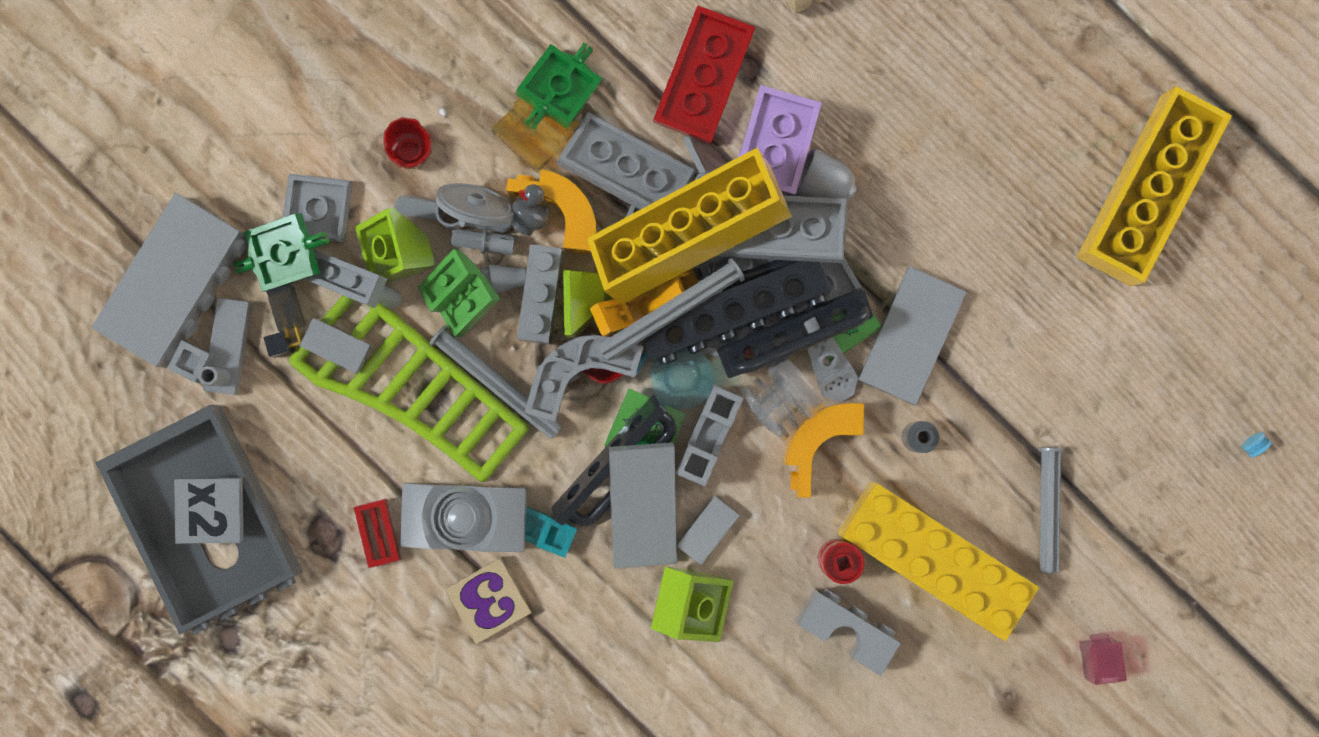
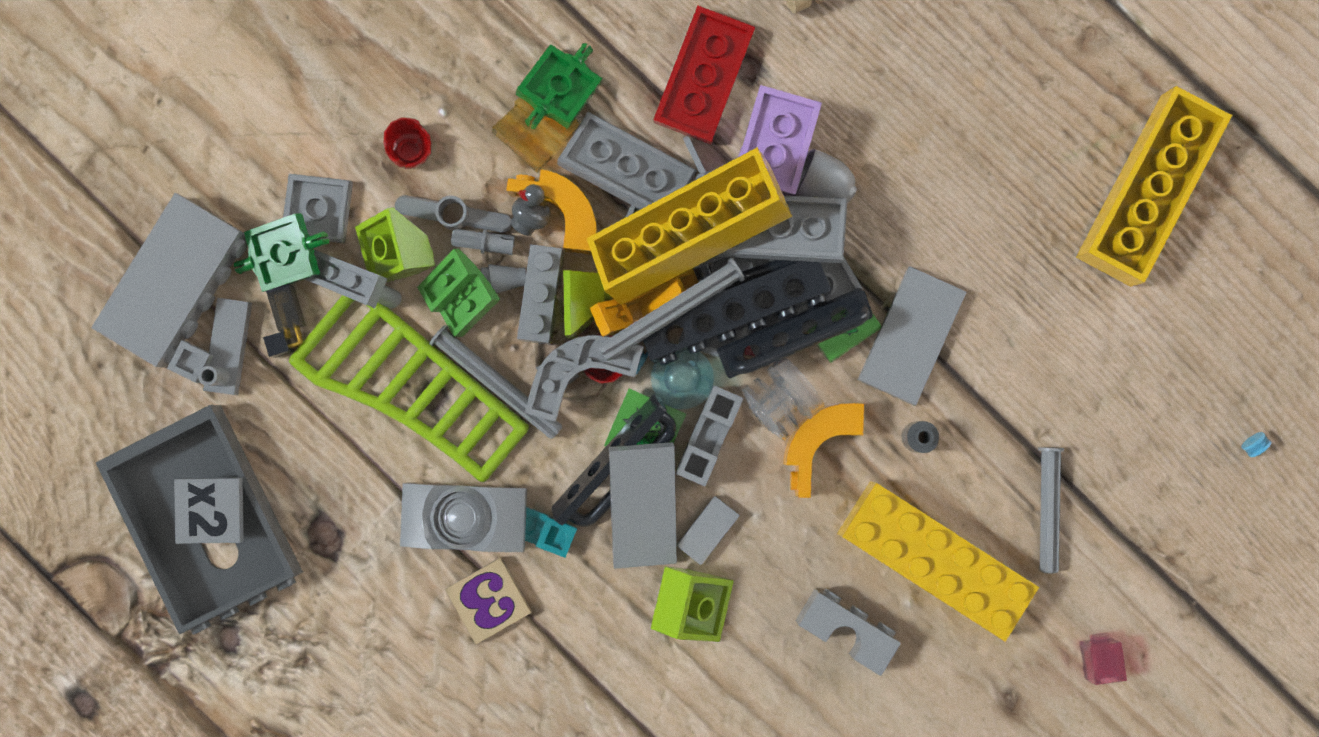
(335, 345): light grey tile -> none
(365, 536): red tile -> none
(474, 205): light grey shield -> none
(836, 371): light grey piece -> none
(840, 561): red wheel -> none

